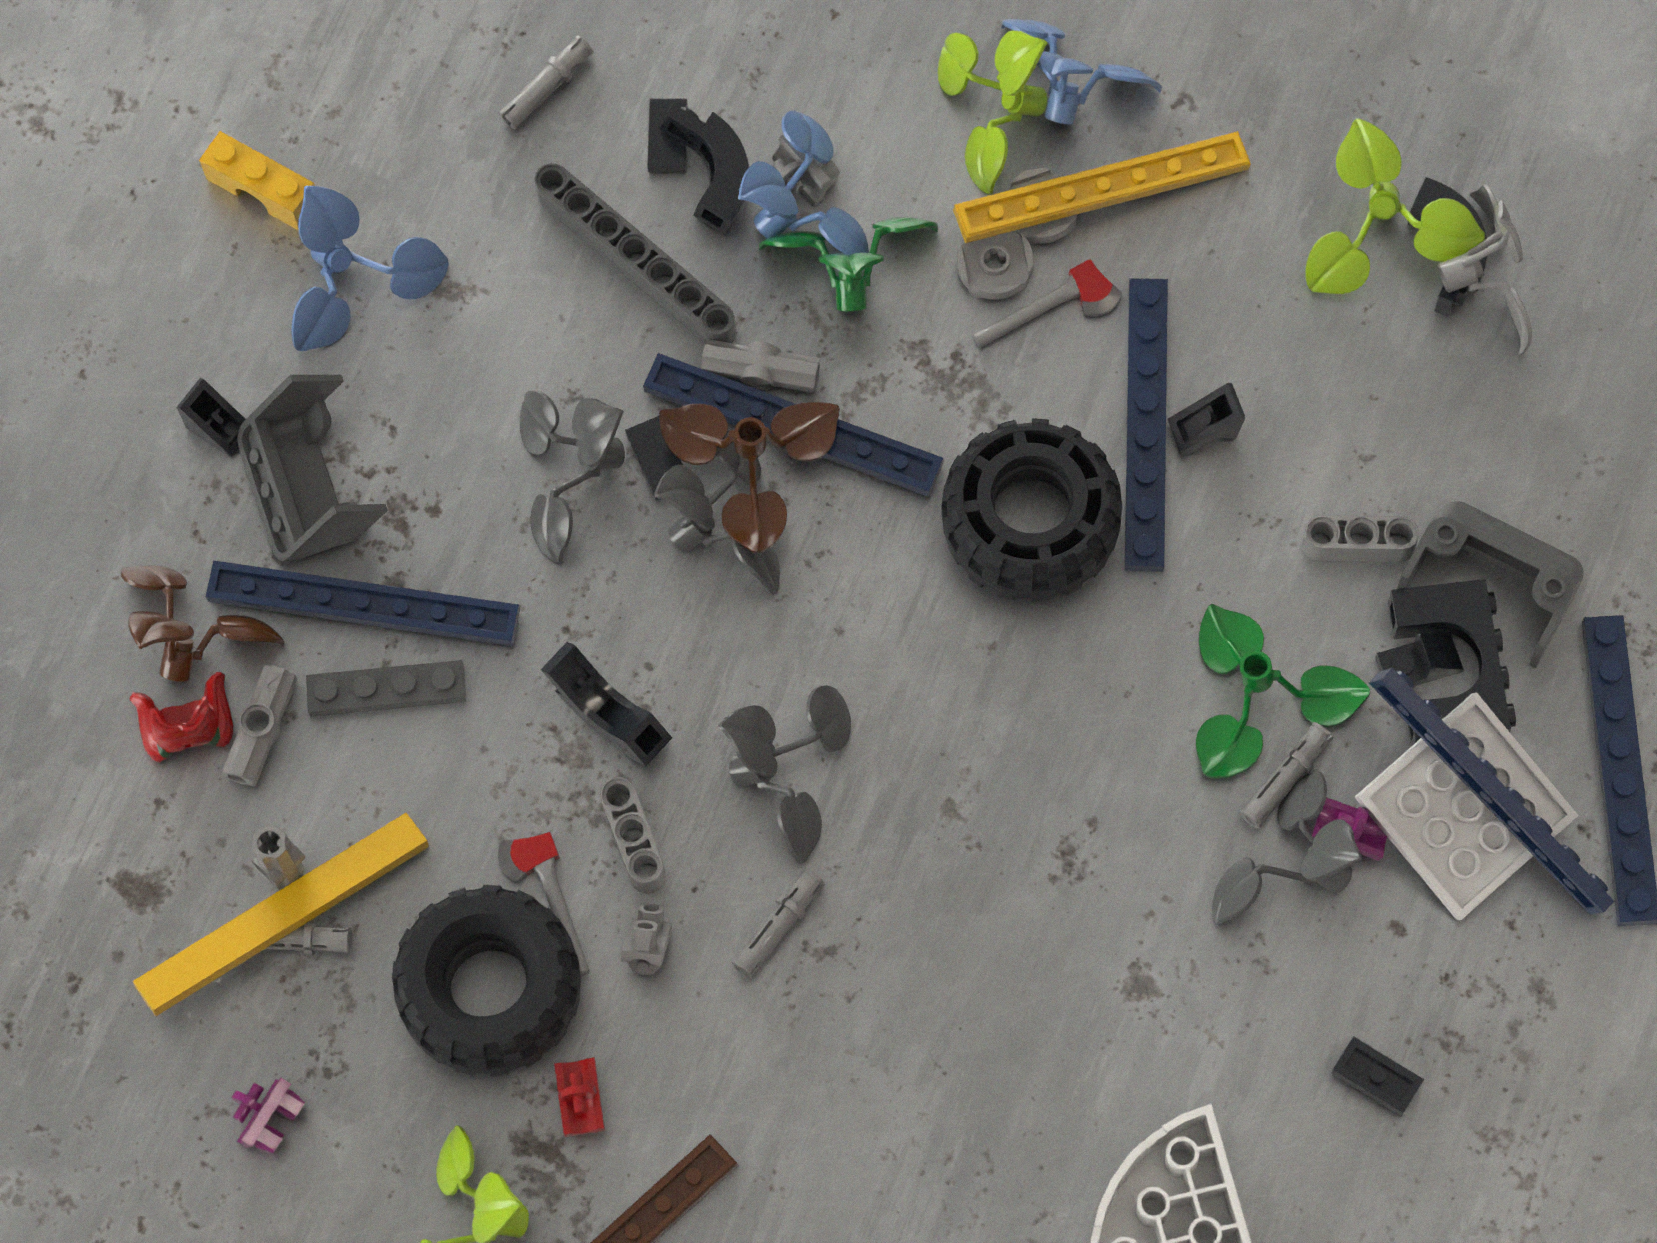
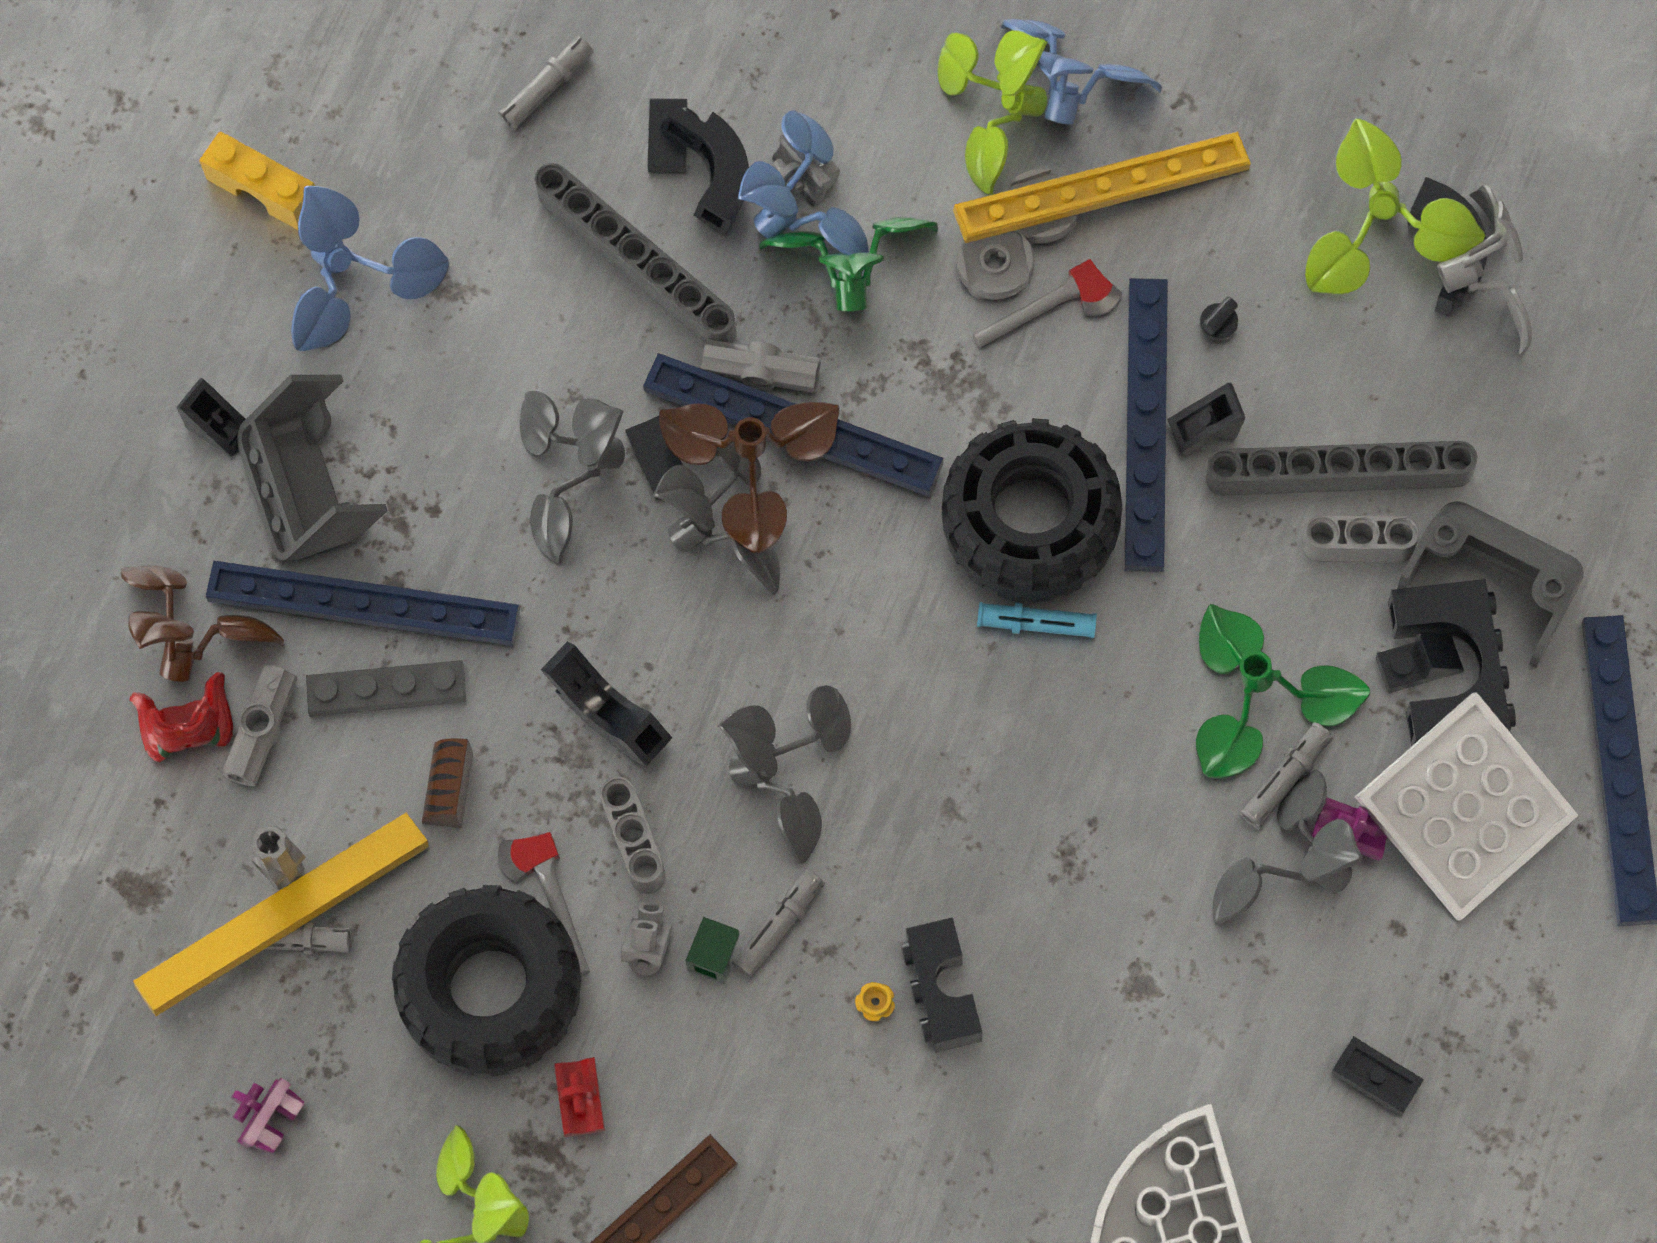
(448, 783): none -> reddish brown brick
(712, 950): none -> dark green panel
(882, 993): none -> yellow plate
(948, 1020): none -> black arch
(989, 615): none -> medium azure pin
(1220, 320): none -> black plate
(1355, 456): none -> dark grey beam
(1502, 801): dark blue plate -> none

